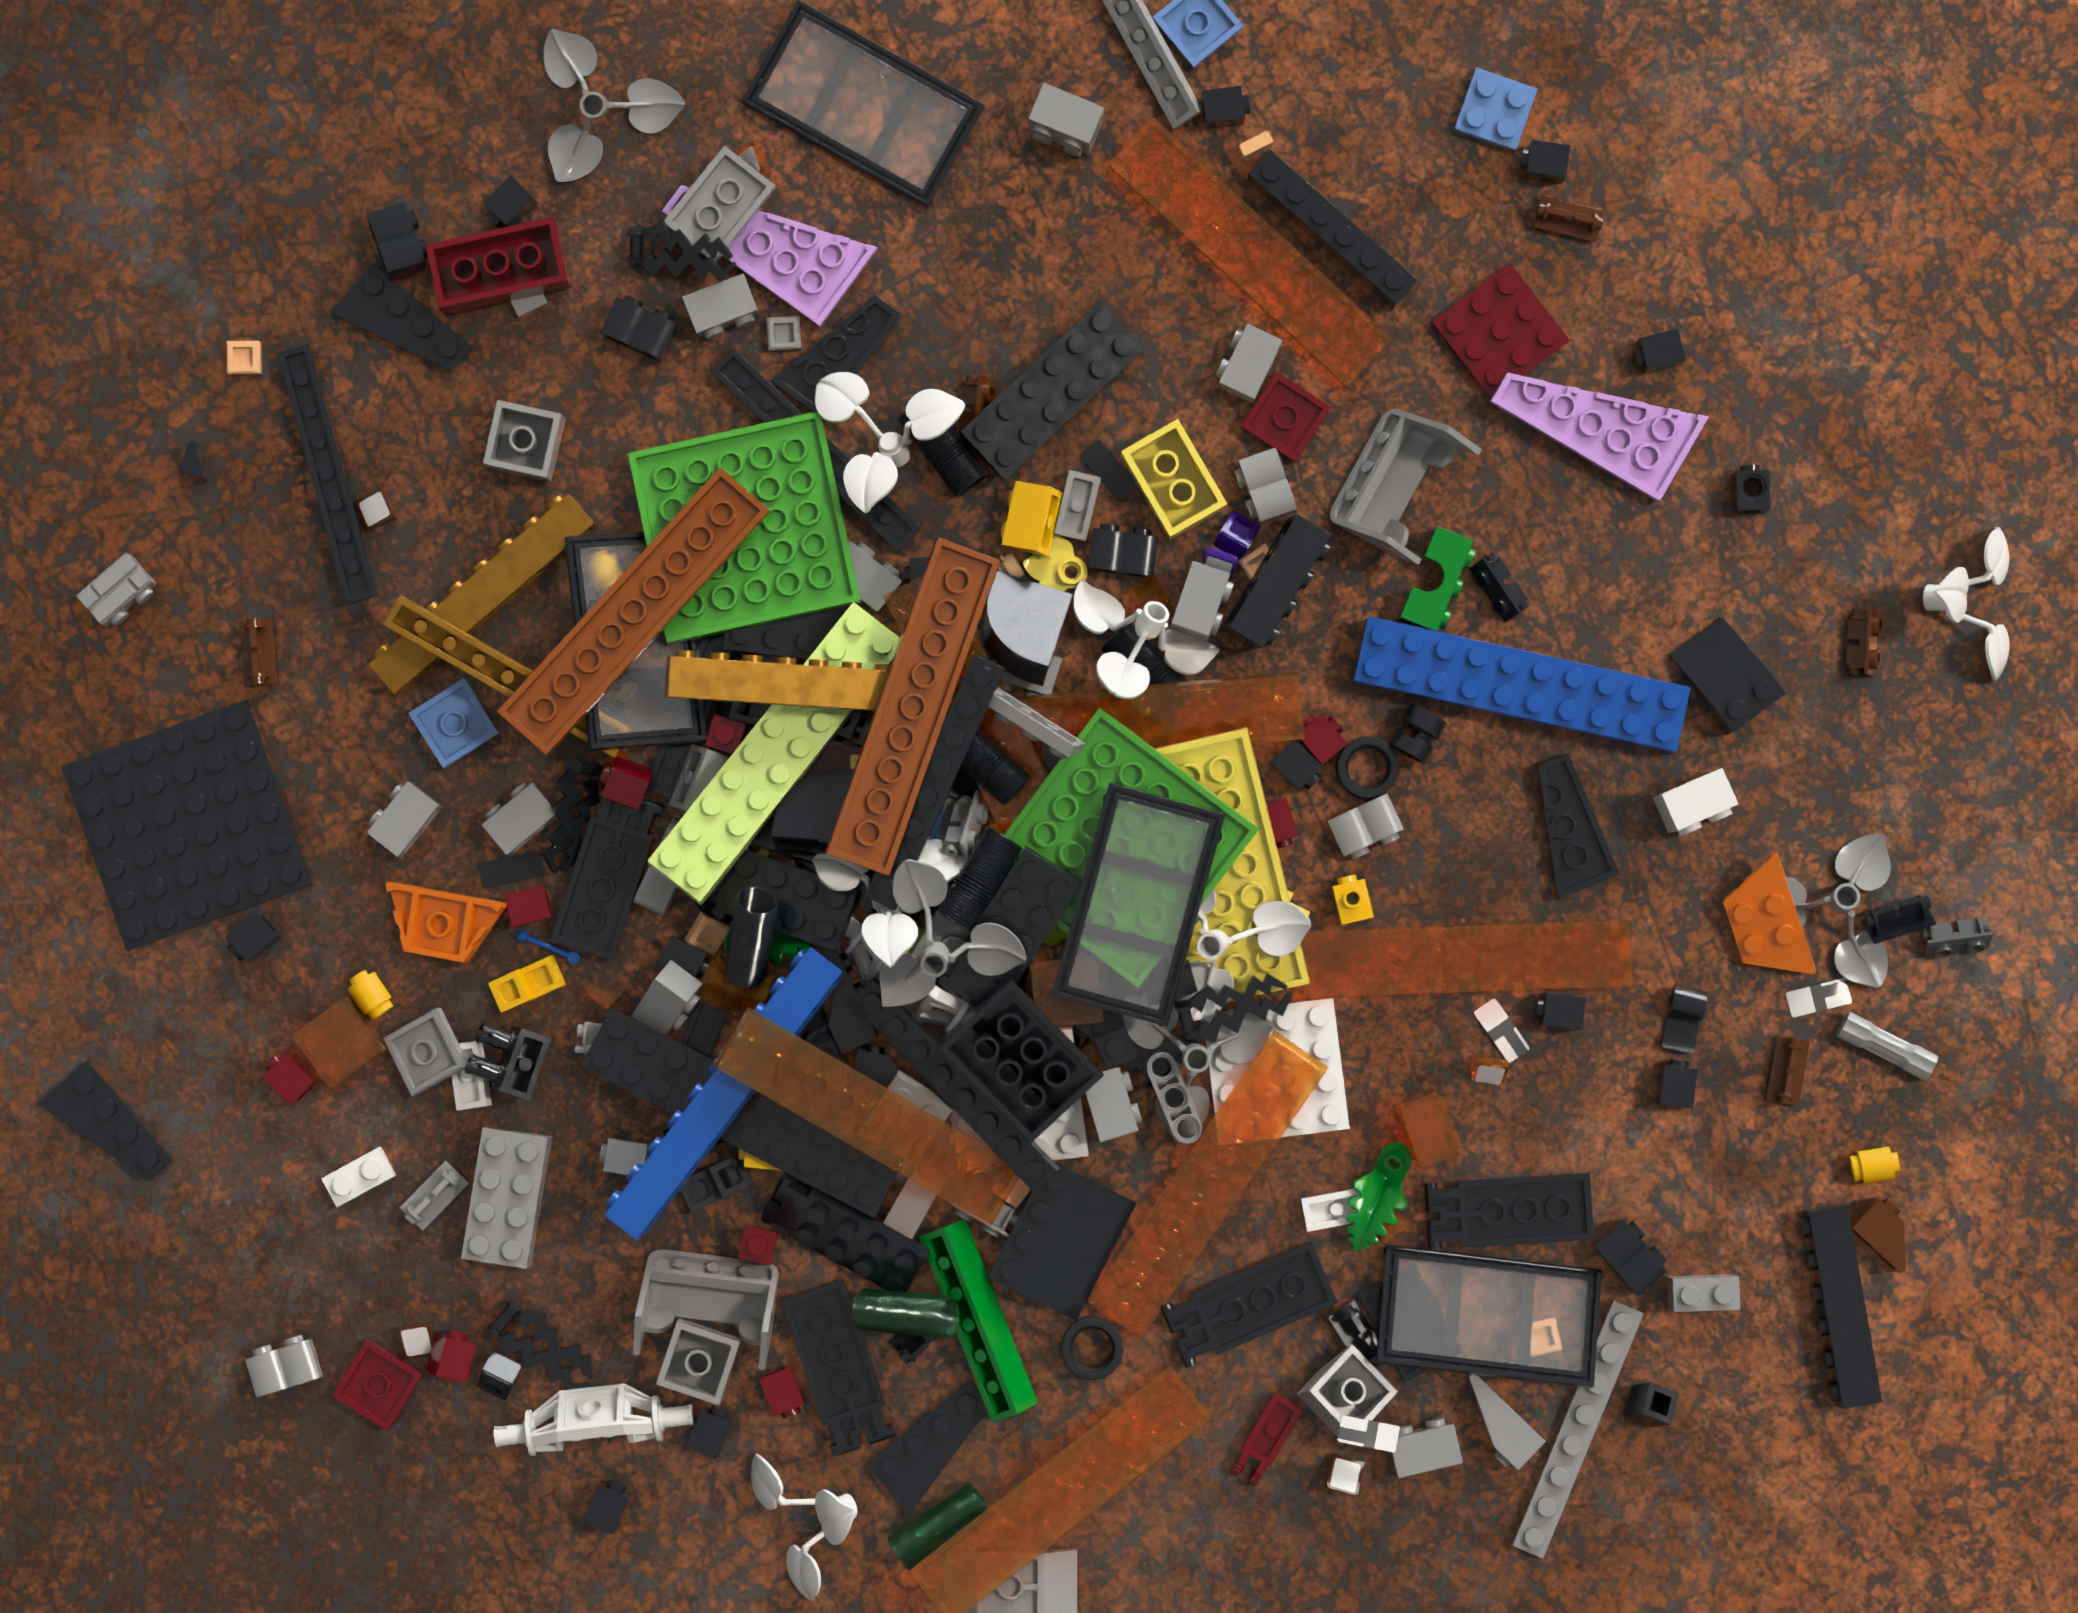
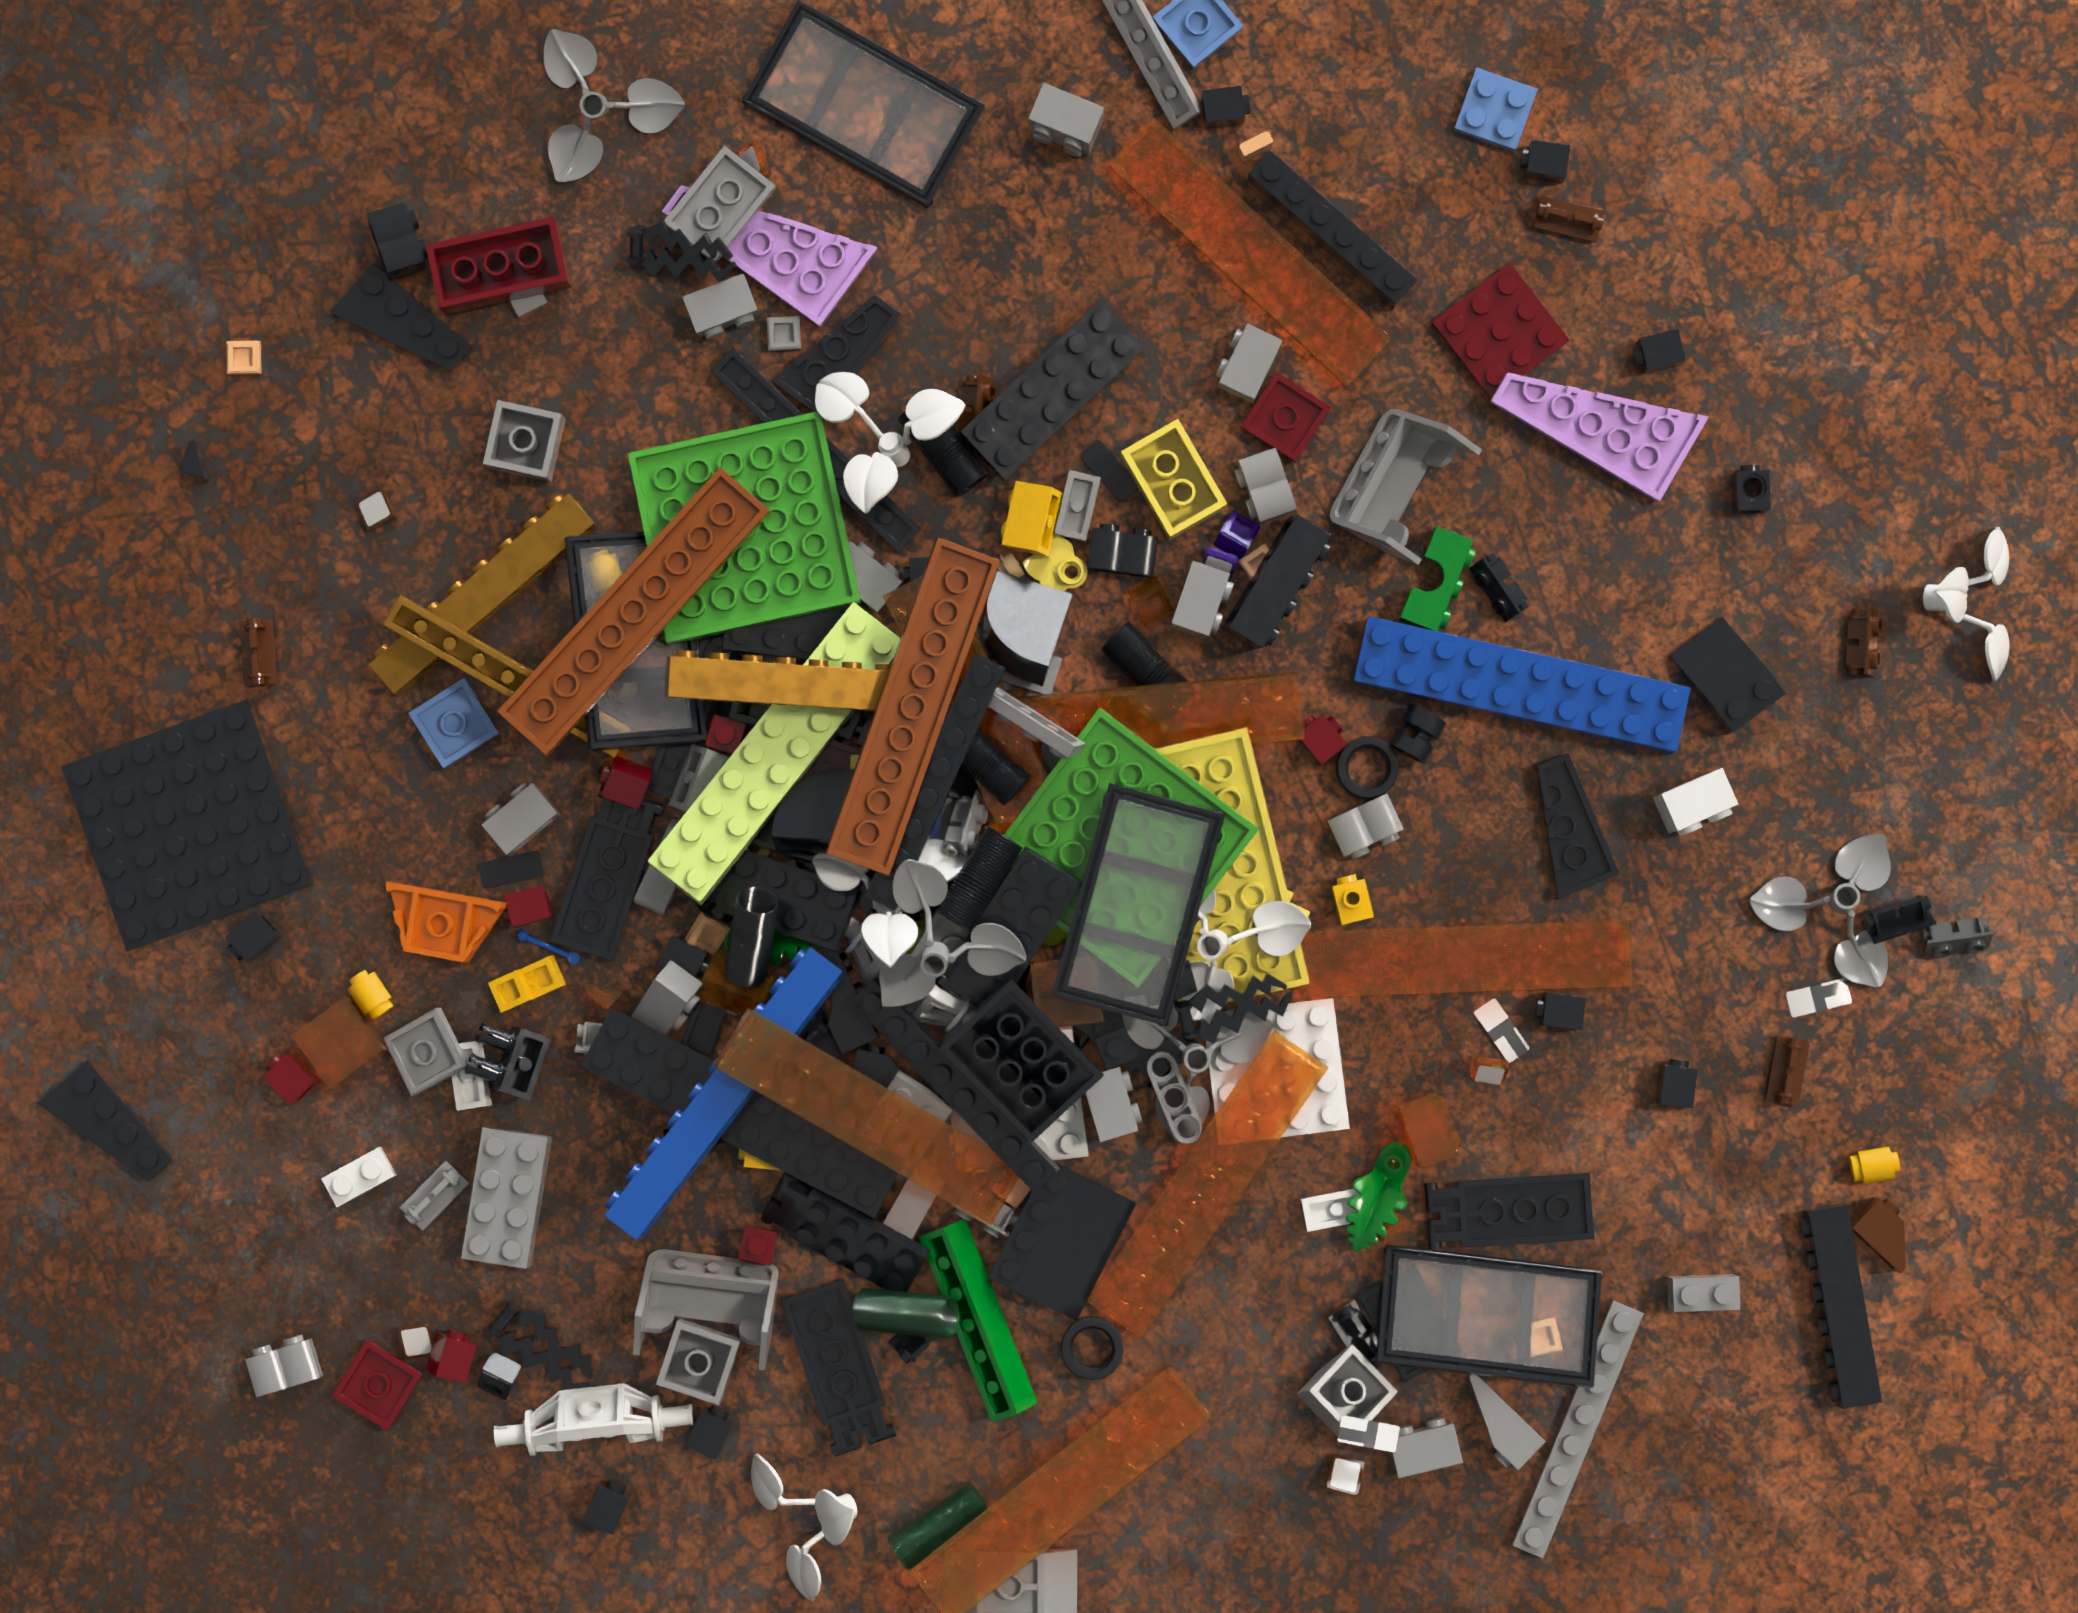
(117, 591): light grey brick -> none
(328, 474): black plate -> none
(403, 819): light grey brick -> none
(509, 203): black brick -> none
(568, 825): black piece -> none
(622, 1155): light grey brick -> none
(639, 328): black brick -> none
(714, 1183): black slope -> none
(783, 1392): dark red brick -> none
(924, 1450): black wing -> none
(1123, 676): white plant -> none
(1250, 1303): black hinge -> none
(1268, 1435): dark red hinge -> none
(1282, 823): dark red brick -> none
(1297, 766): black brick -> none
(1630, 1257): black brick -> none
(1651, 1404): black brick -> none
(1683, 1018): black panel -> none
(1768, 921): orange wing -> none
(1907, 1056): light grey axle -> none

